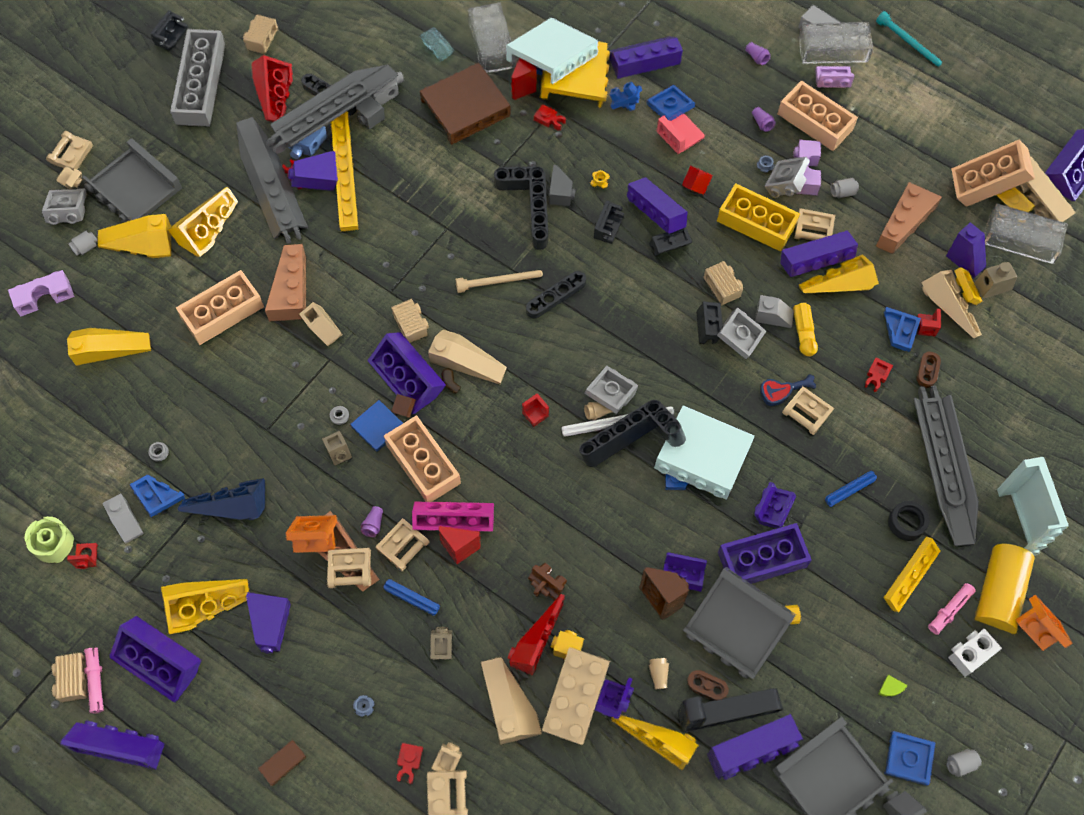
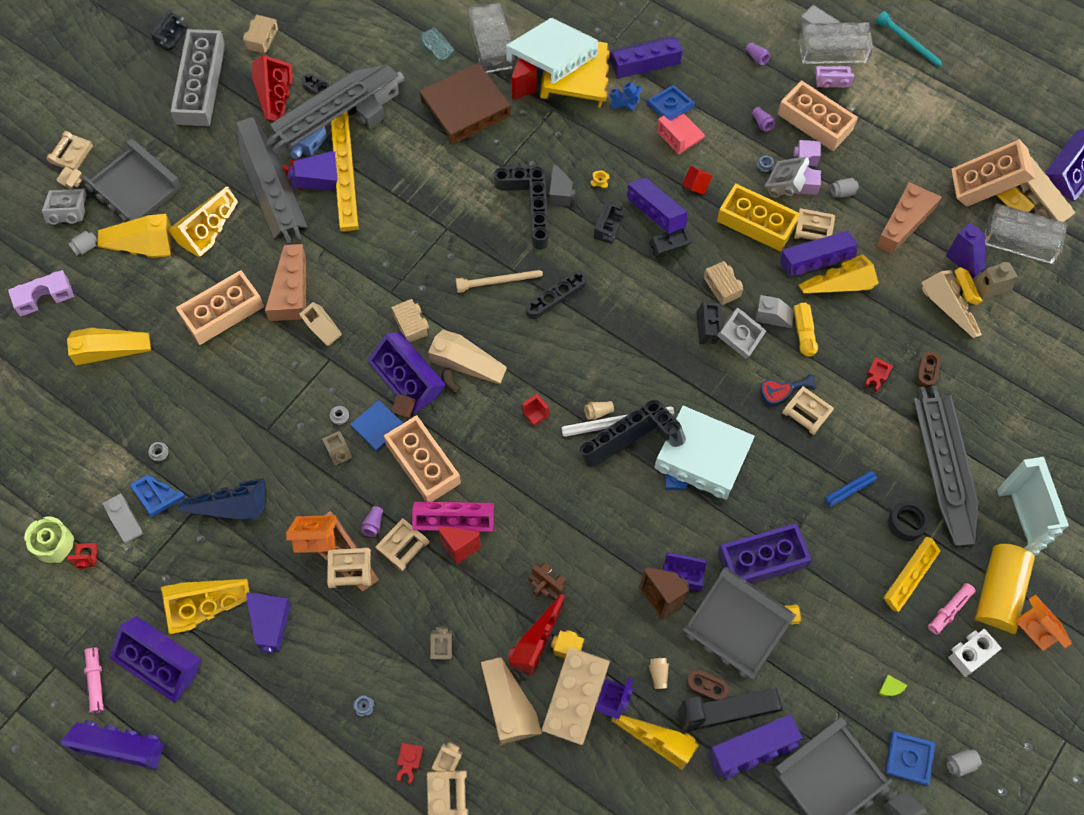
(70, 677): tan brick -> none
(282, 763): reddish brown tile -> none
(411, 597): blue axle -> none
(547, 116): red plate -> none
(612, 389): light grey plate -> none
(774, 506): dark purple bracket -> none
(901, 328): blue wing -> none
(929, 324): red panel -> none

